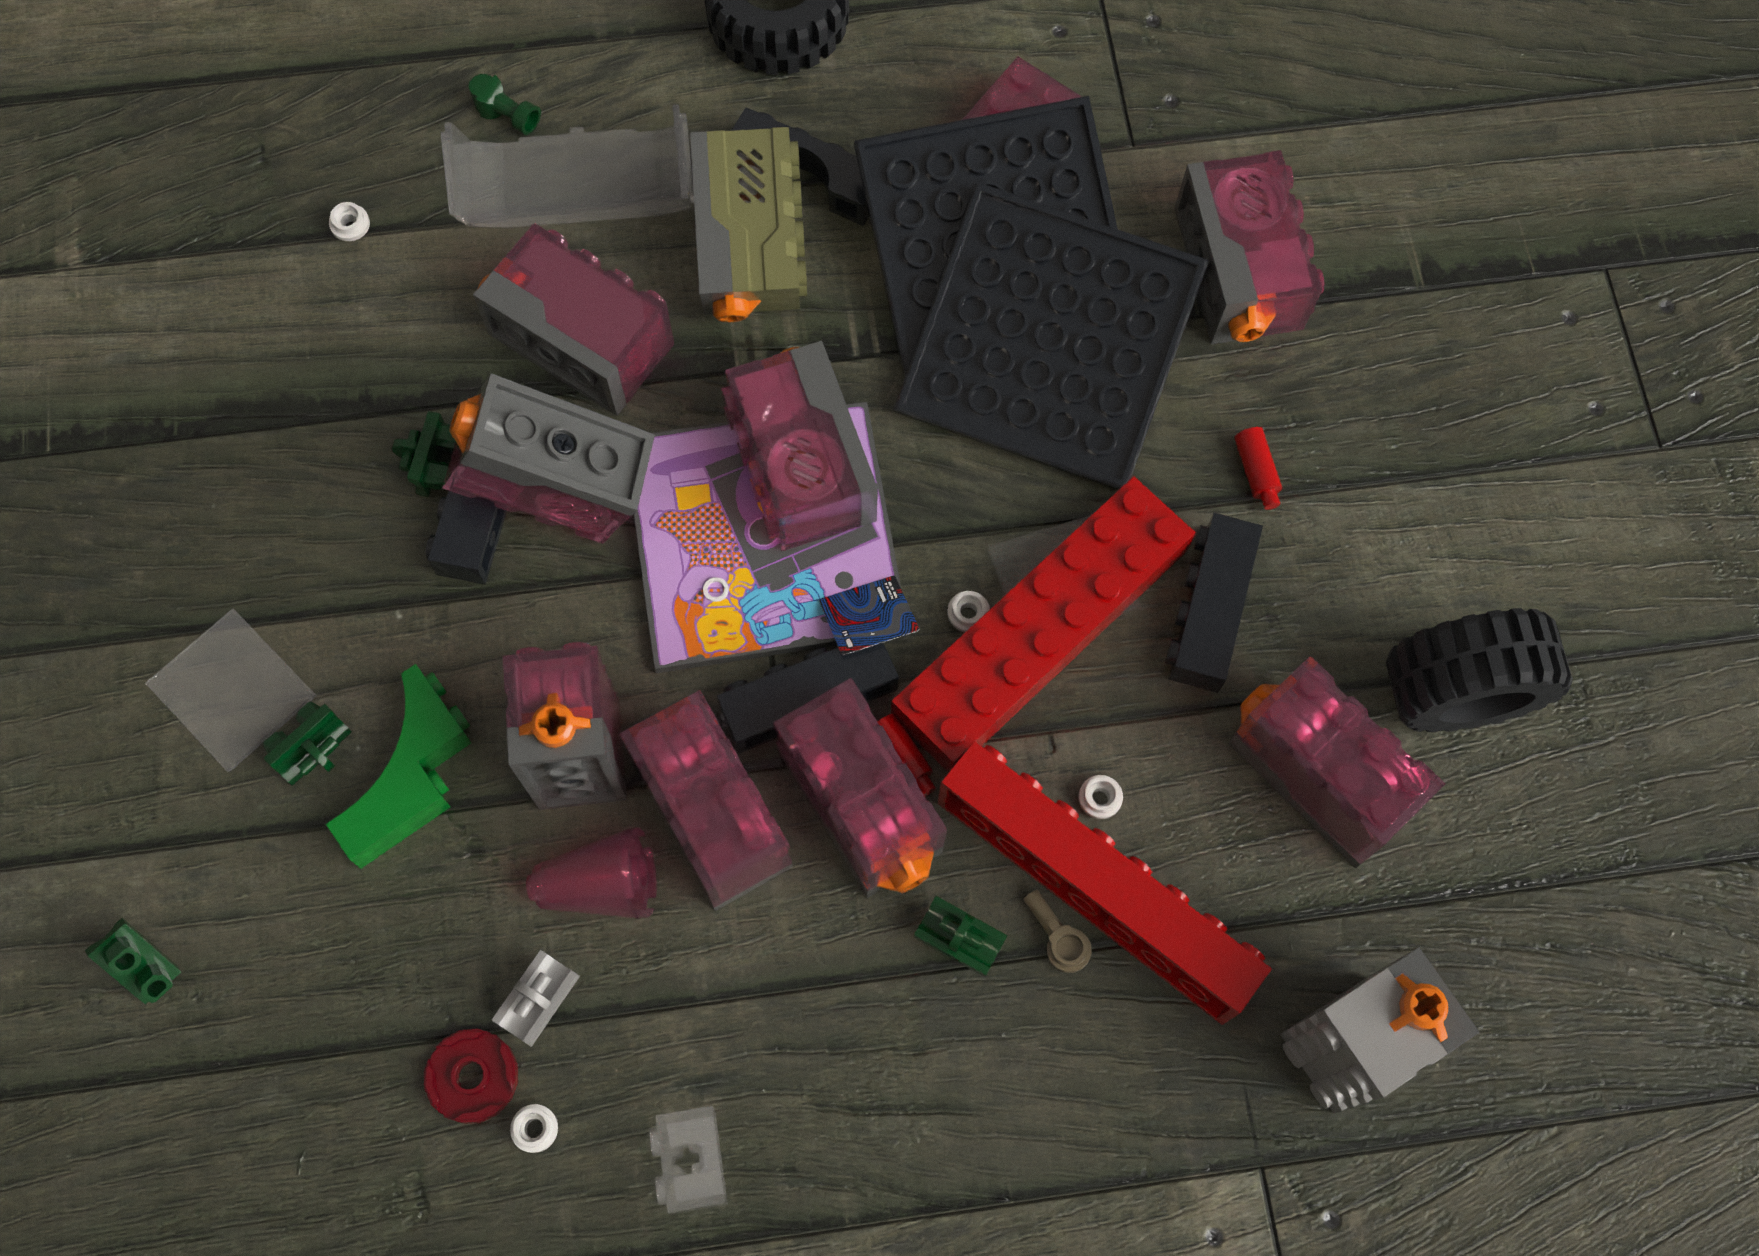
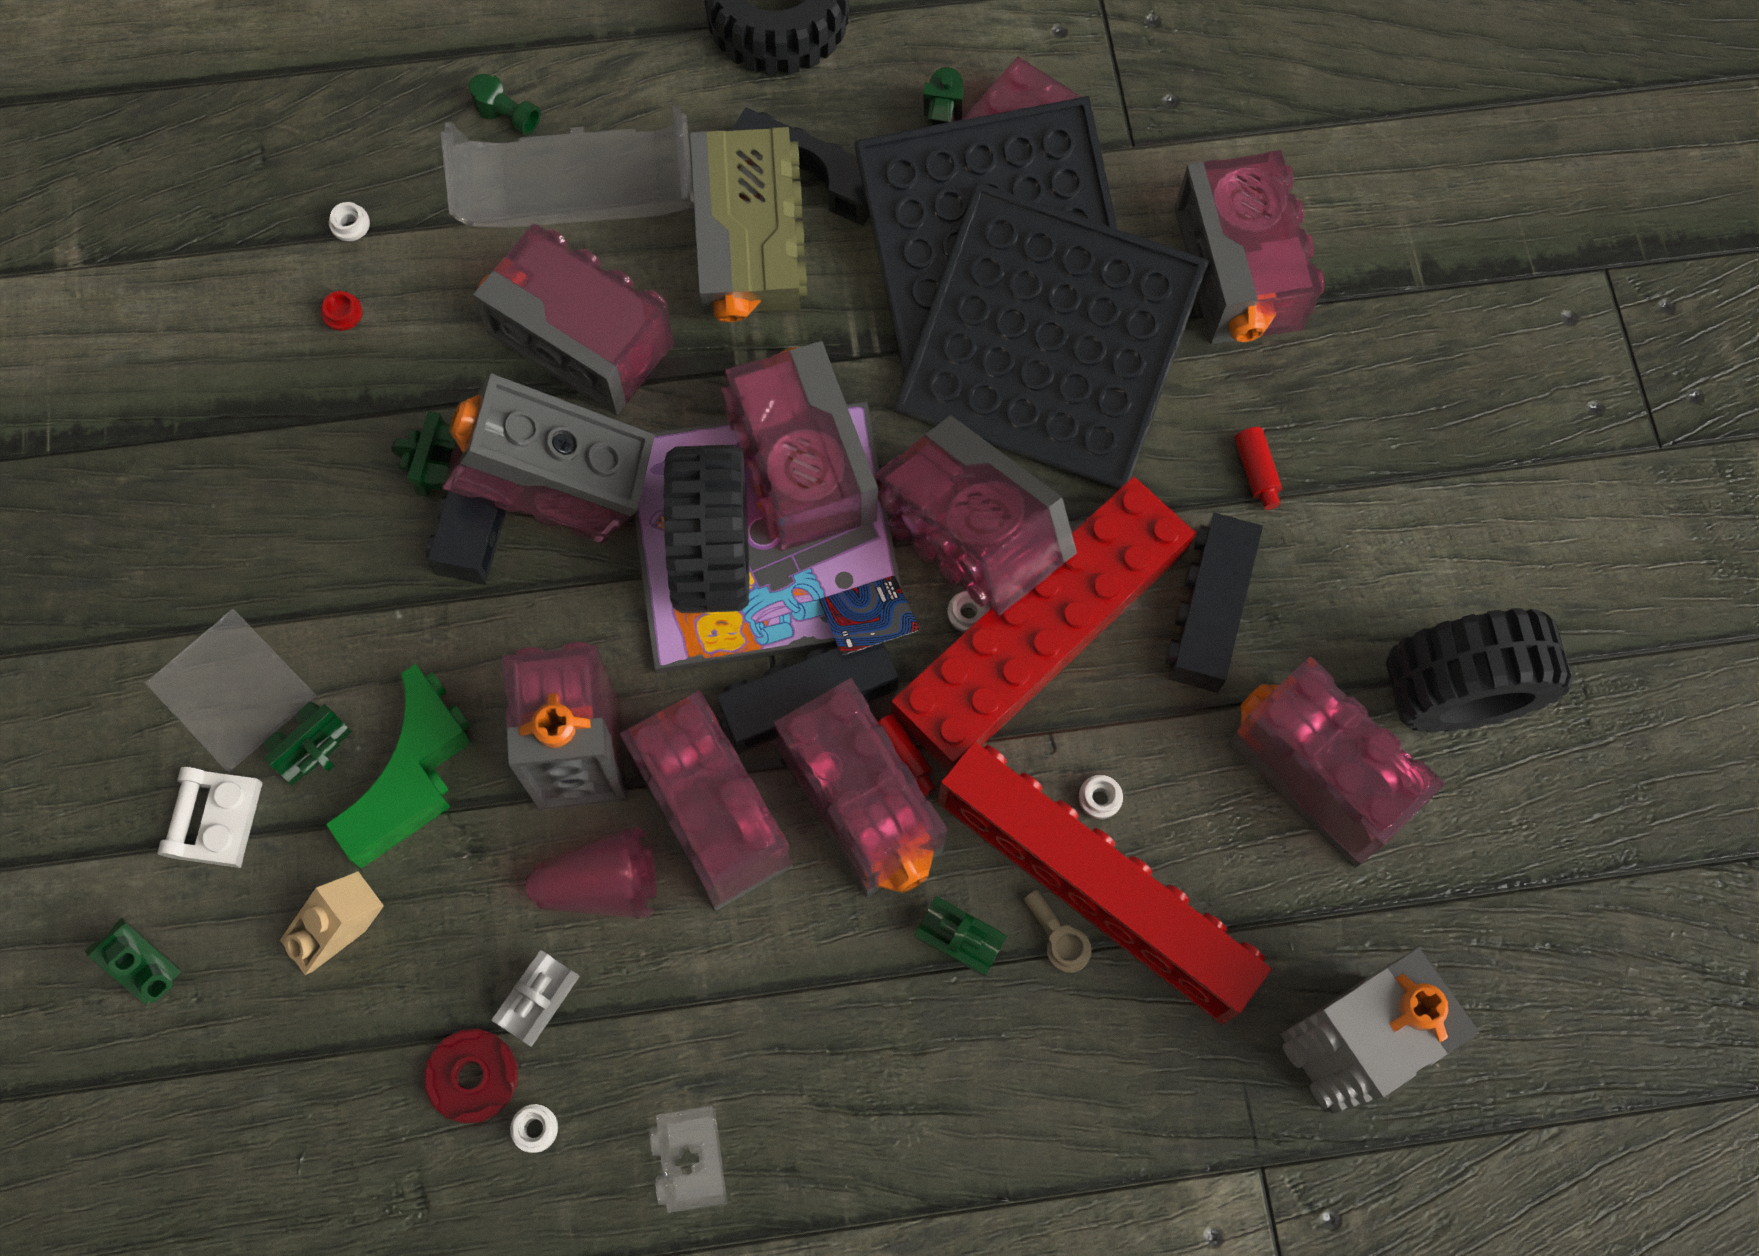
(224, 821): none -> white plate
(330, 921): none -> tan slope
(341, 311): none -> red plate
(706, 528): none -> black tyre
(944, 97): none -> dark green hips
(975, 515): none -> clear pink piece

